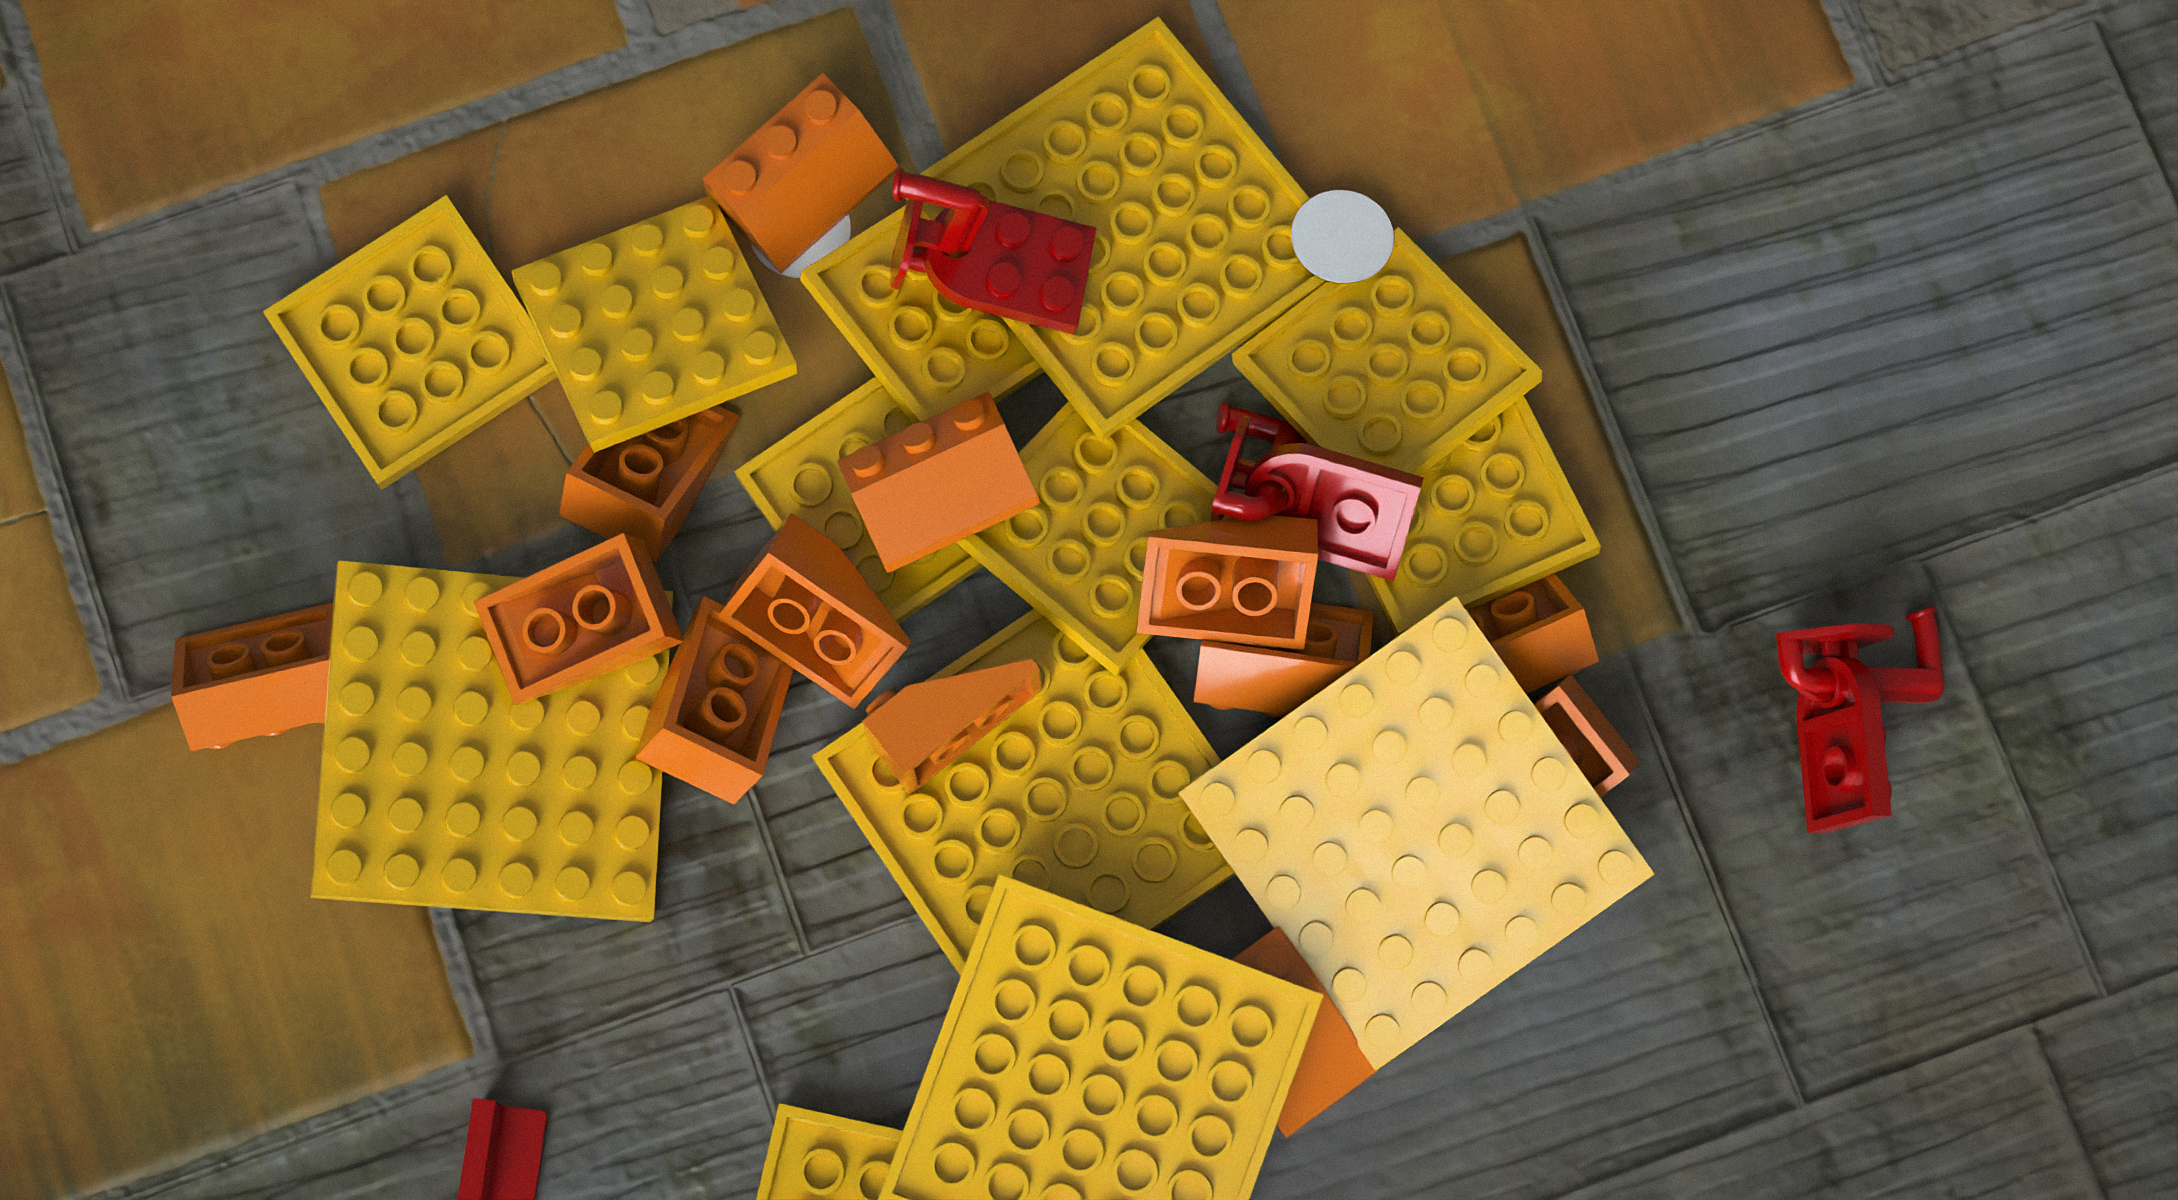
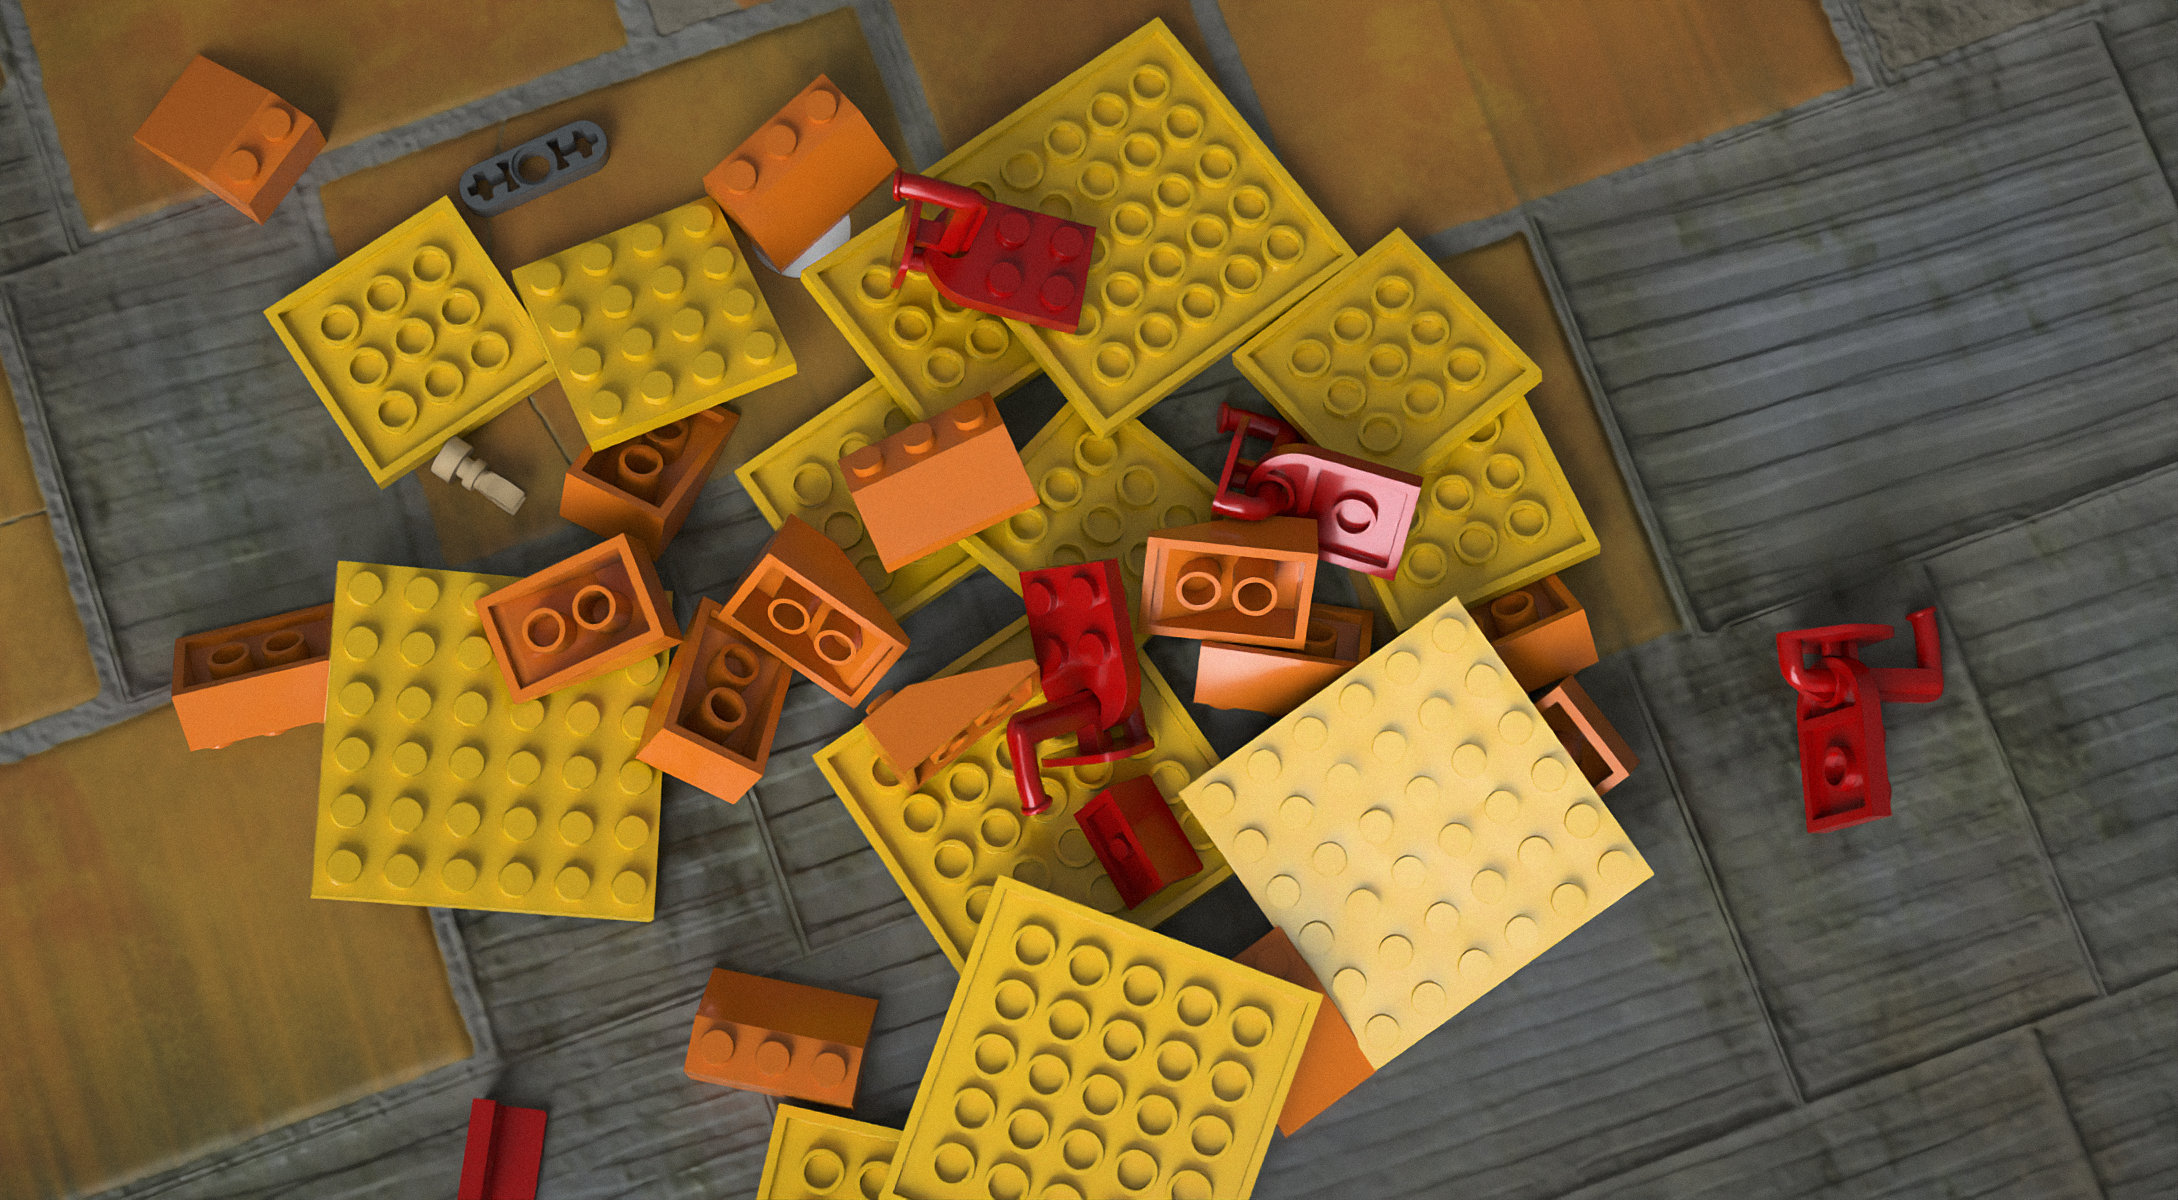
(232, 137): none -> orange slope
(456, 461): none -> tan piece
(576, 169): none -> dark grey beam
(781, 1039): none -> orange slope
(1085, 673): none -> red plate
(1138, 840): none -> red panel
(1342, 236): white sticker -> none

